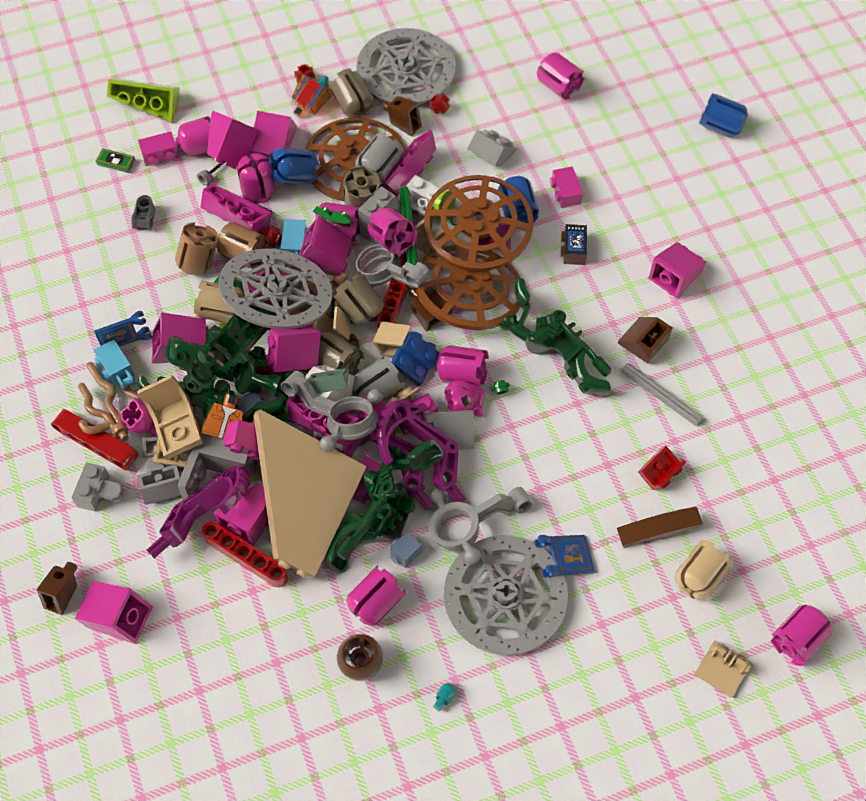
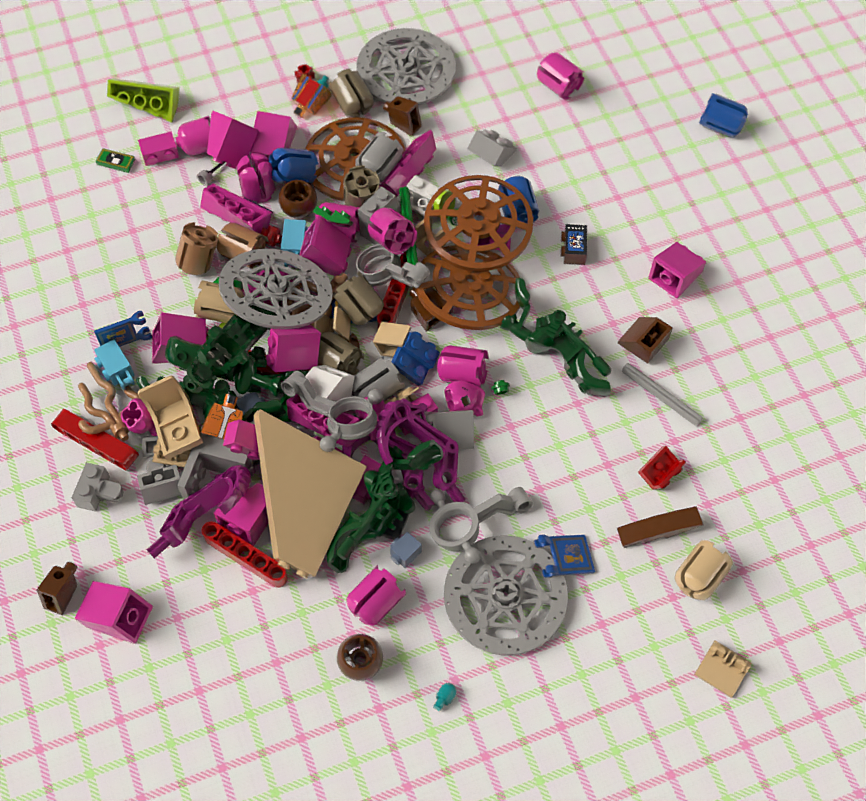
(143, 213): dark grey piece -> none
(297, 199): none -> reddish brown wheel
(329, 380): sand green slope -> none
(439, 103): red gear -> none
(566, 187): dark pink brick -> none
(802, 634): dark pink cylinder -> none

